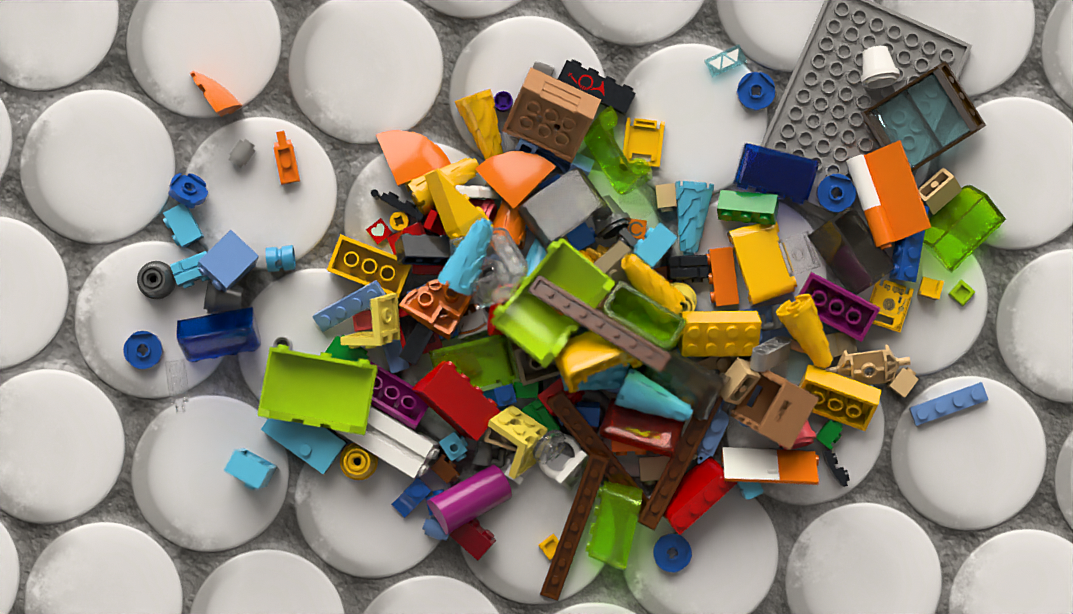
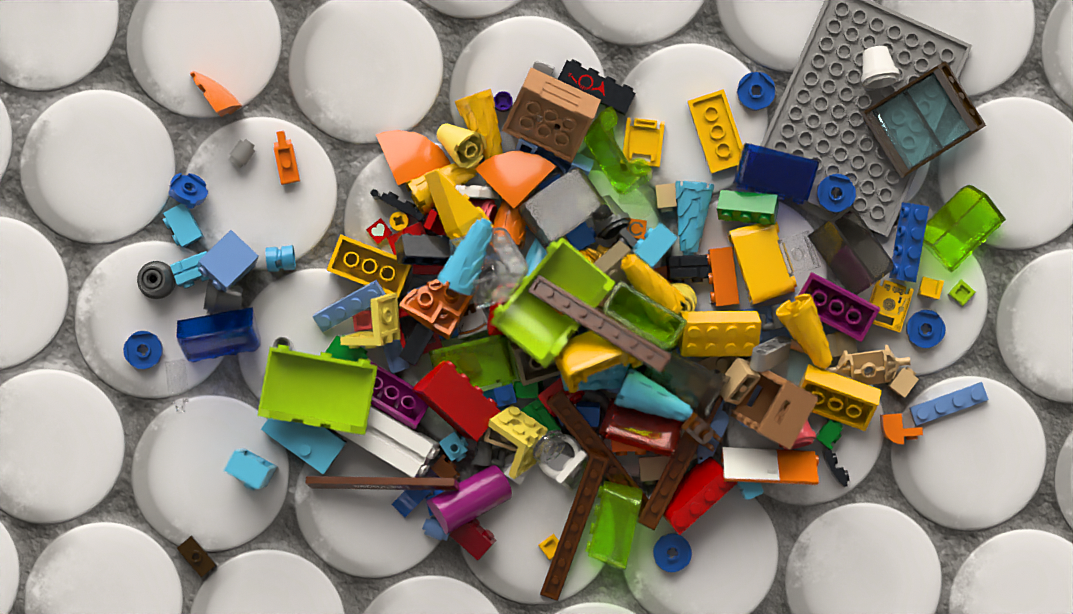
(196, 556): none -> dark brown plate
(358, 472): yellow piece -> none
(382, 483): none -> reddish brown tile
(462, 144): none -> light yellow cone
(700, 431): none -> reddish brown hinge
(716, 130): none -> yellow plate
(725, 60): clear light blue tile -> none
(888, 194): orange door -> none
(893, 429): none -> orange brick
(934, 322): none -> blue plate
(939, 190): tan brick -> none

